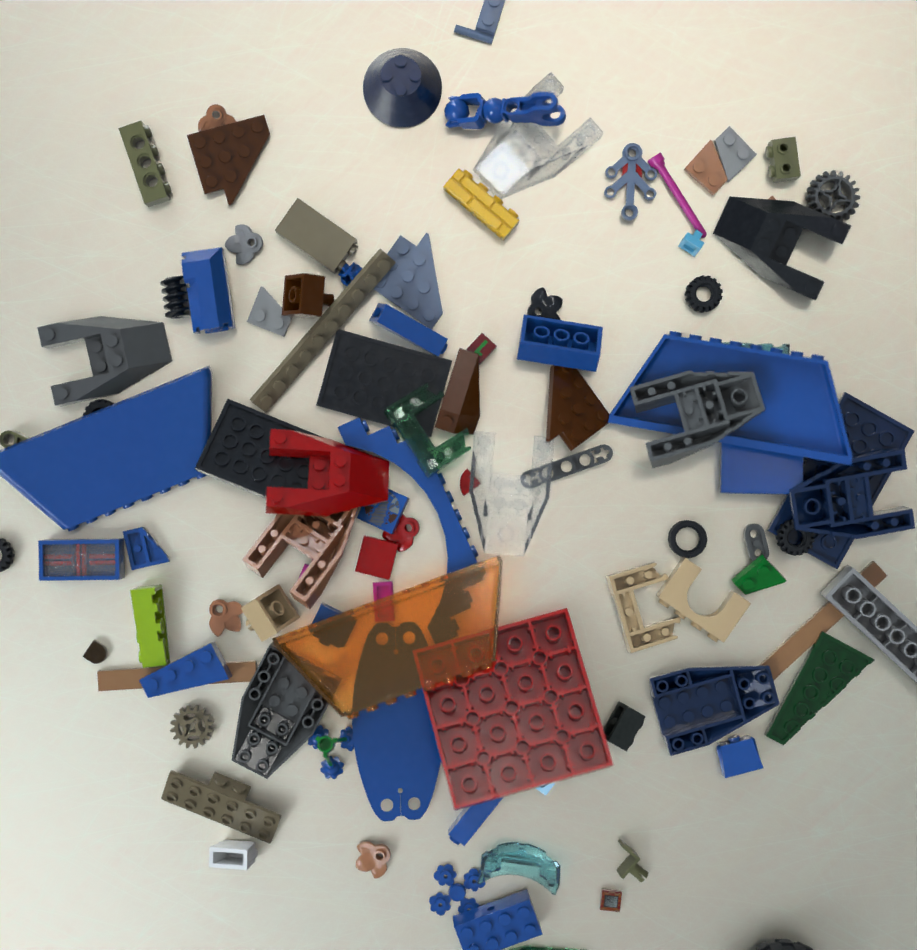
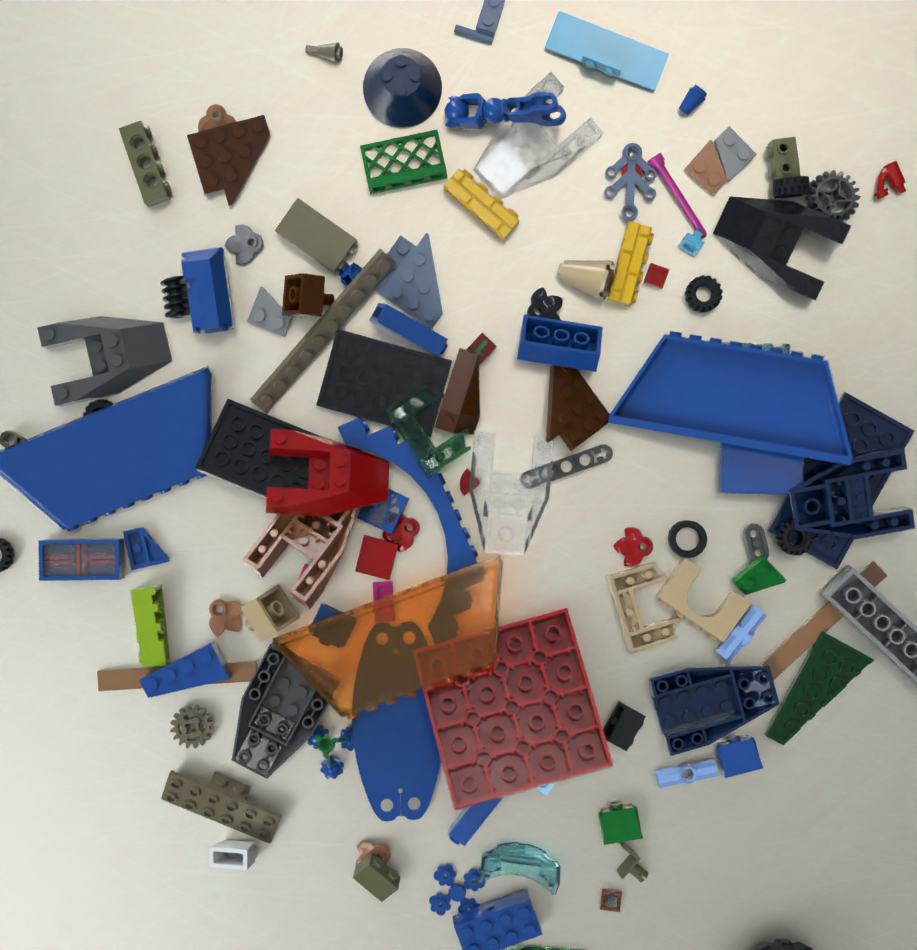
(96, 652): dark brown tile -> none
(329, 51): none -> dark tan cone
(376, 877): none -> olive brick
(410, 176): none -> green fence
(588, 275): none -> tan cone
(606, 51): none -> medium azure bracket
(619, 823): none -> green torso
(629, 264): none -> yellow brick
(631, 547): none -> red plate
(656, 275): none -> red tile
(693, 99): none -> blue cone
(699, 771): none -> light blue piece
(708, 406): dark grey wedge -> none
(741, 634): none -> light blue piece
(791, 187): none -> black tyre
(895, 177): none -> red plant

